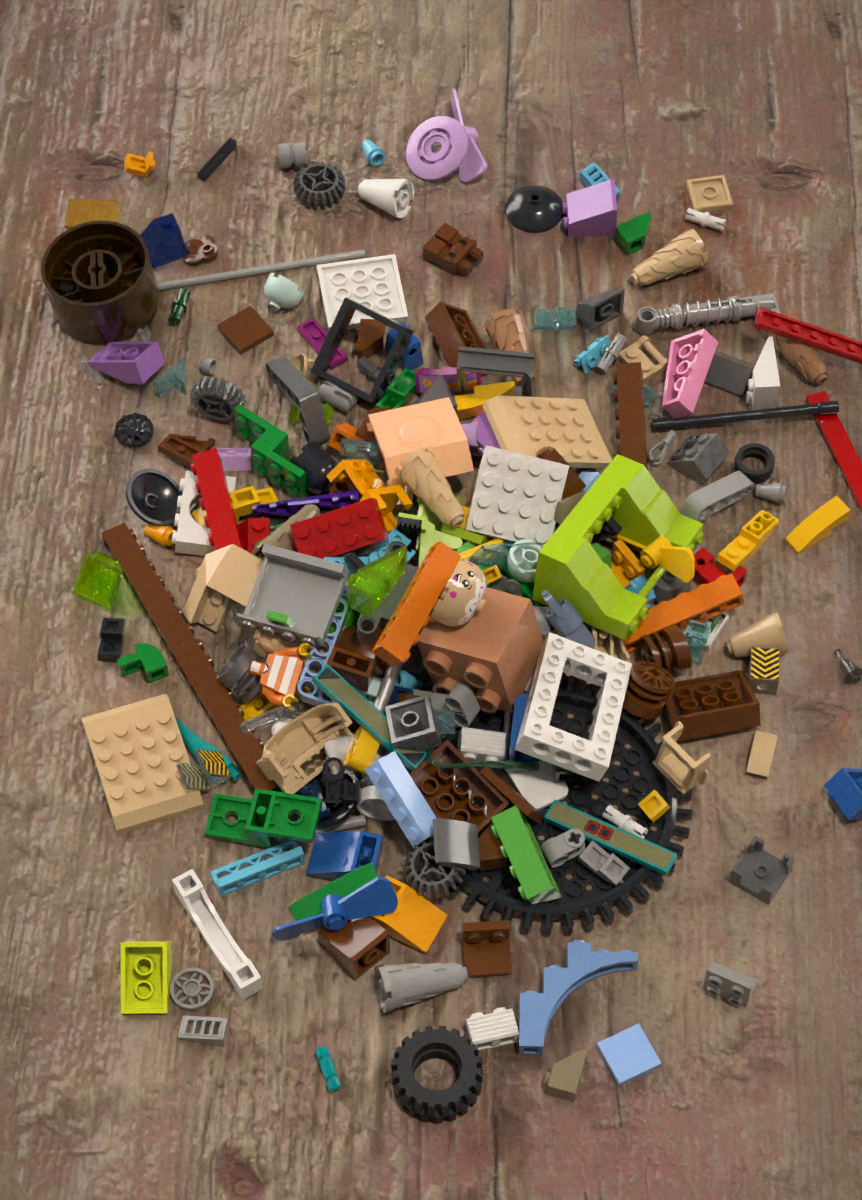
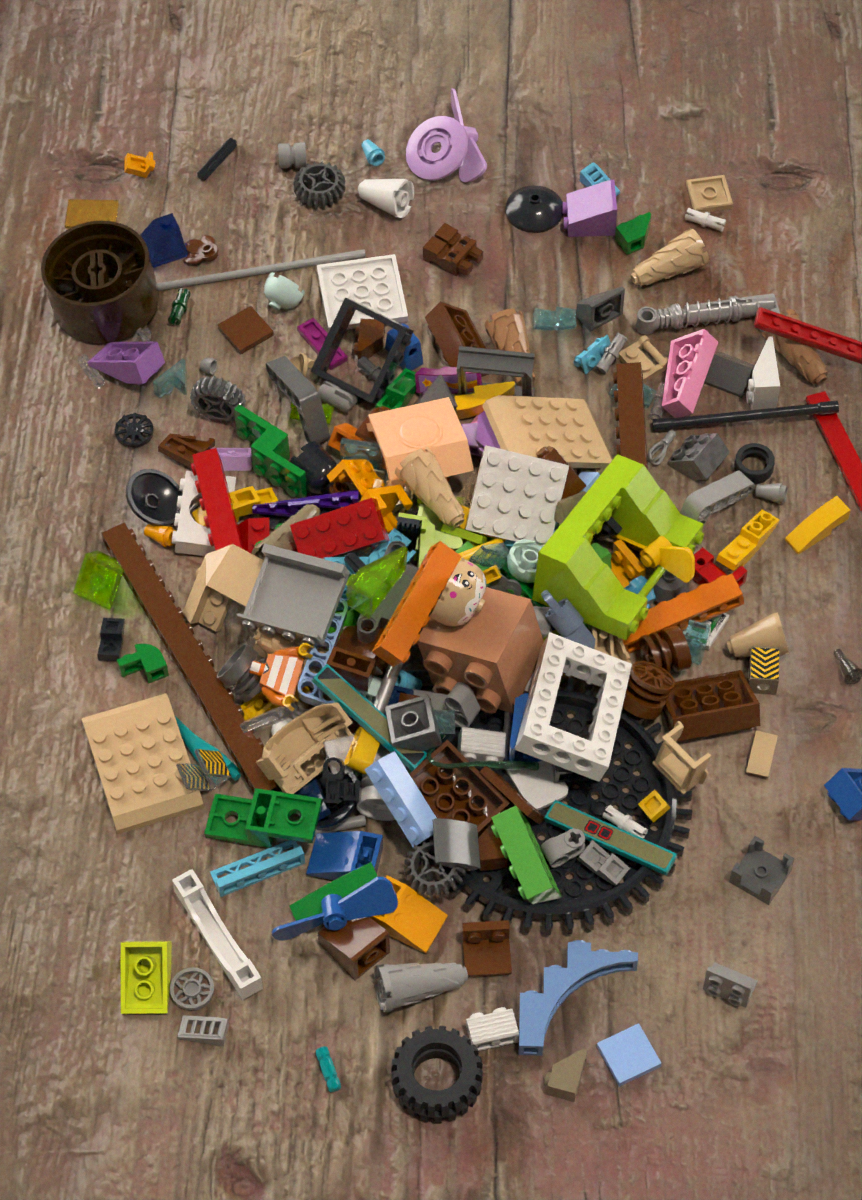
(280, 618): bright green tile -> none

